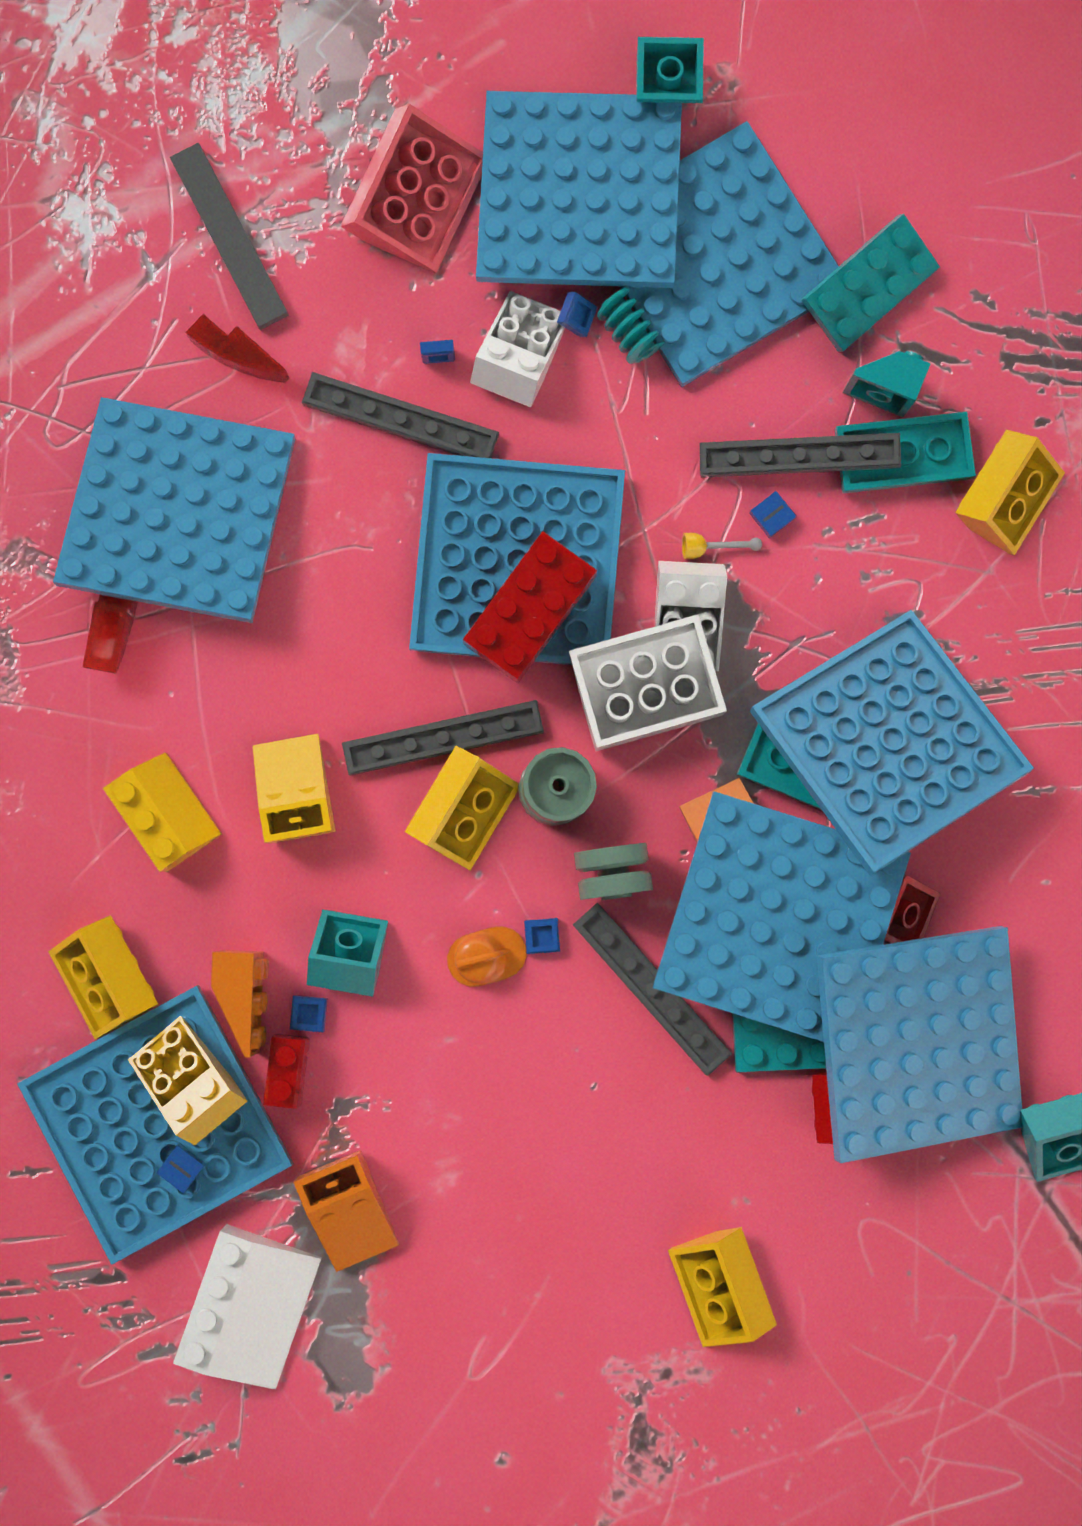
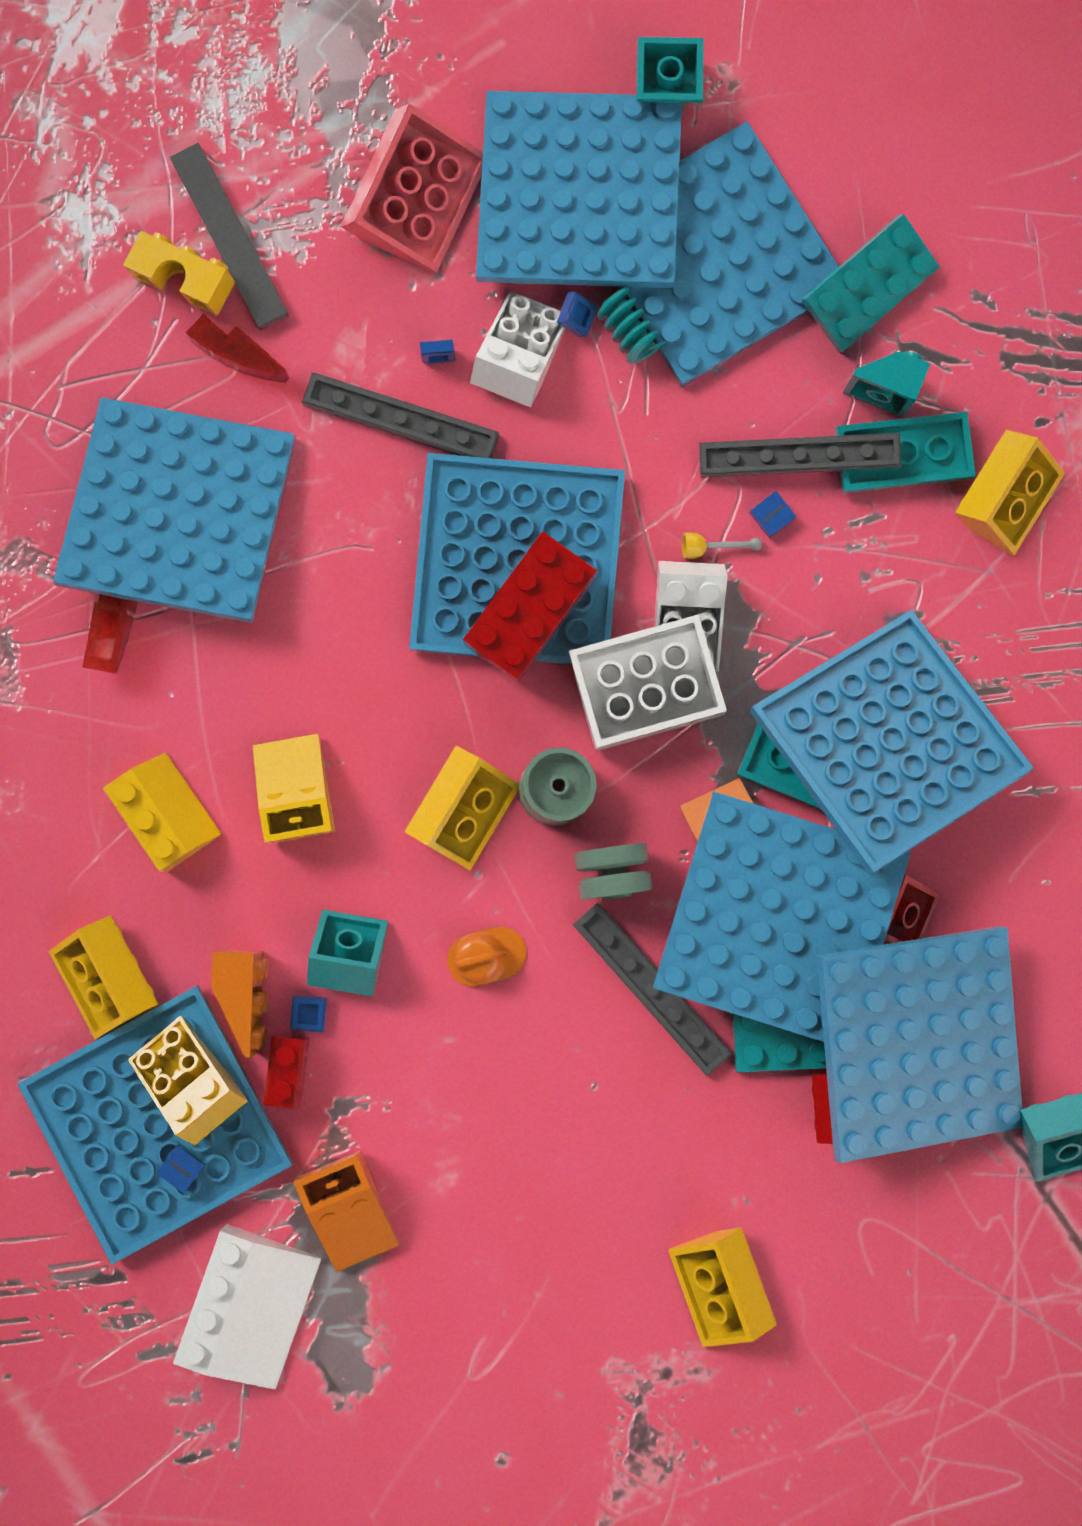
(156, 260): none -> yellow arch
(442, 737): dark grey tile -> none
(542, 936): blue tile -> none

